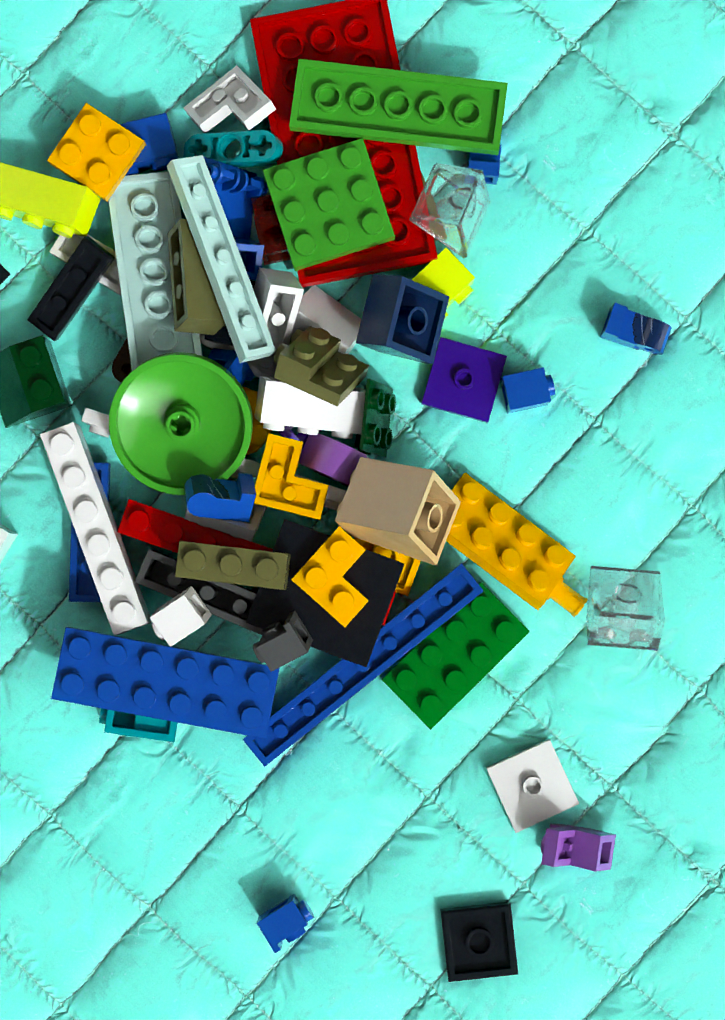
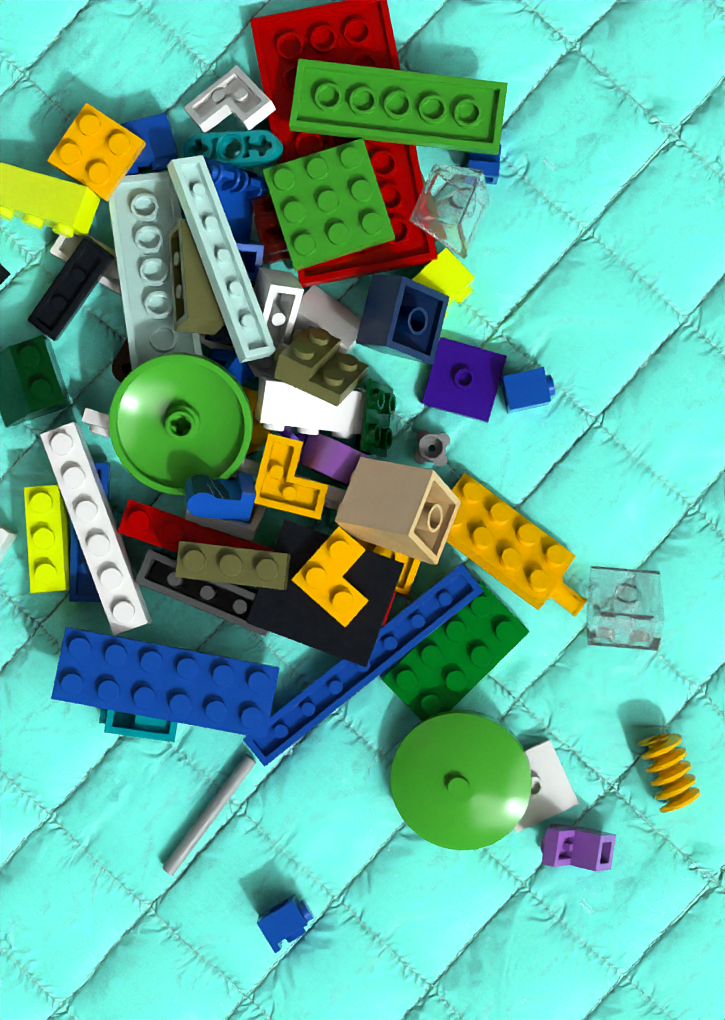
(47, 539): none -> neon yellow brick
(180, 616): white brick -> none
(209, 815): none -> light grey bar
(283, 642): dark grey brick -> none
(425, 440): none -> light grey plate
(461, 780): none -> bright green dish
(479, 941): black tile -> none
(635, 330): leg -> none
(670, 770): none -> yellow piece

